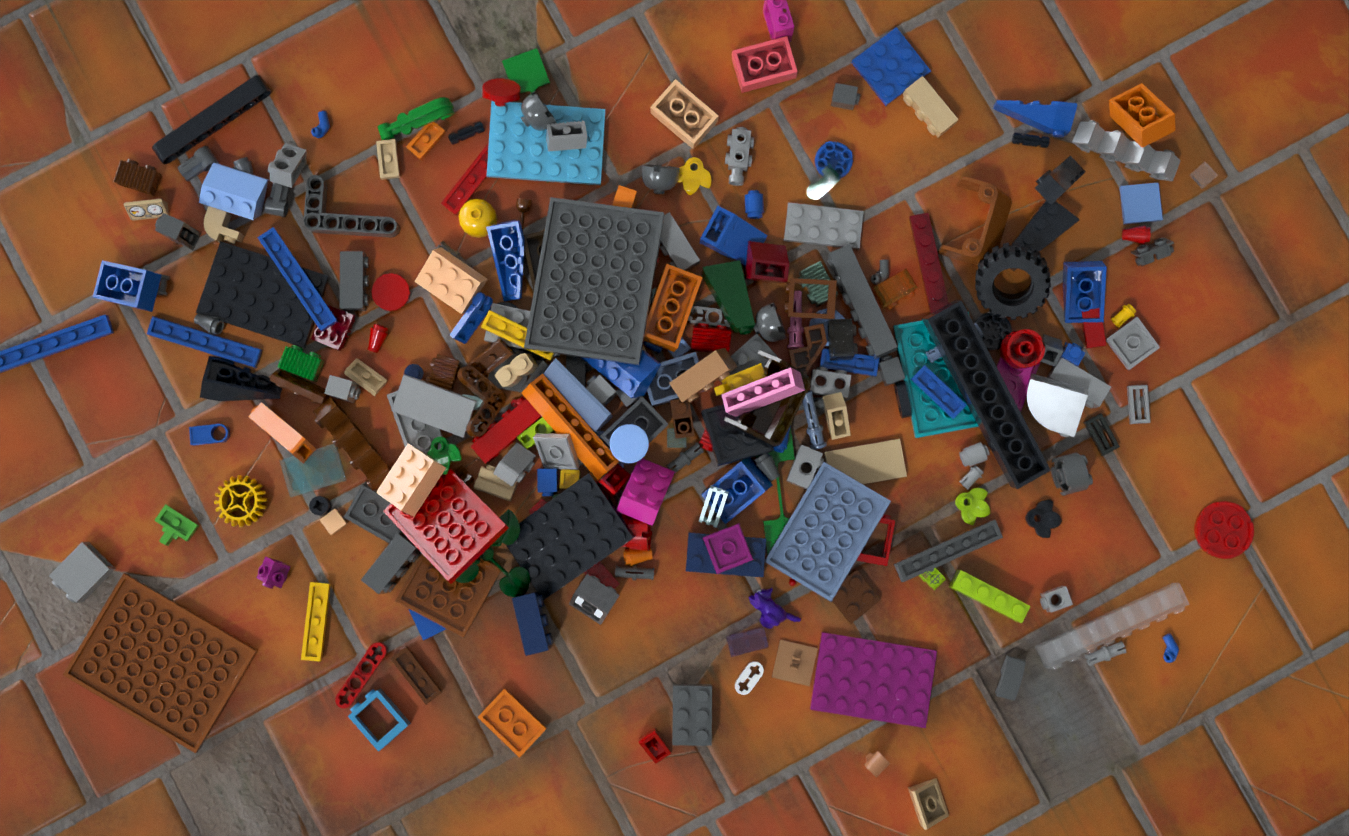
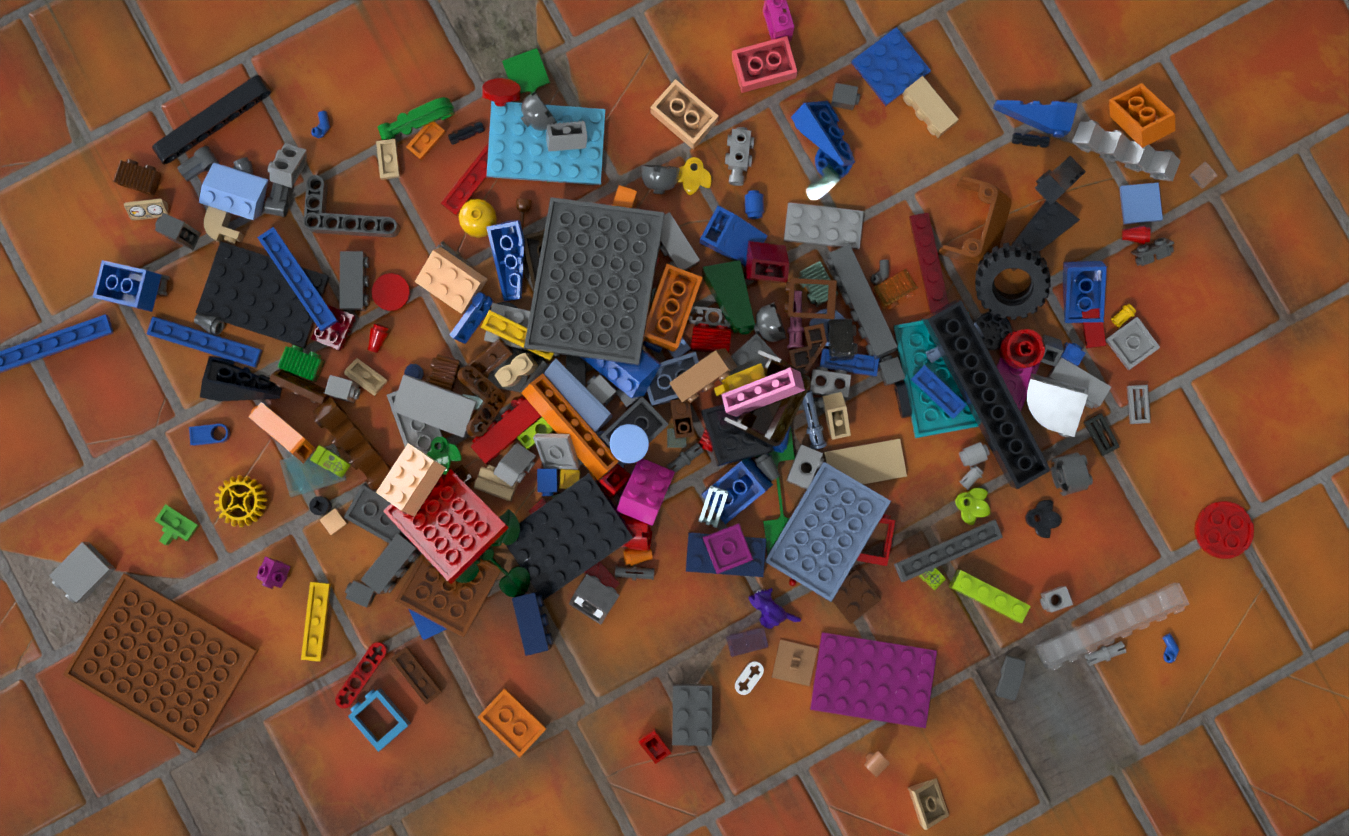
(330, 461): none -> lime leg
(360, 593): none -> dark grey brick
(820, 125): none -> blue wedge

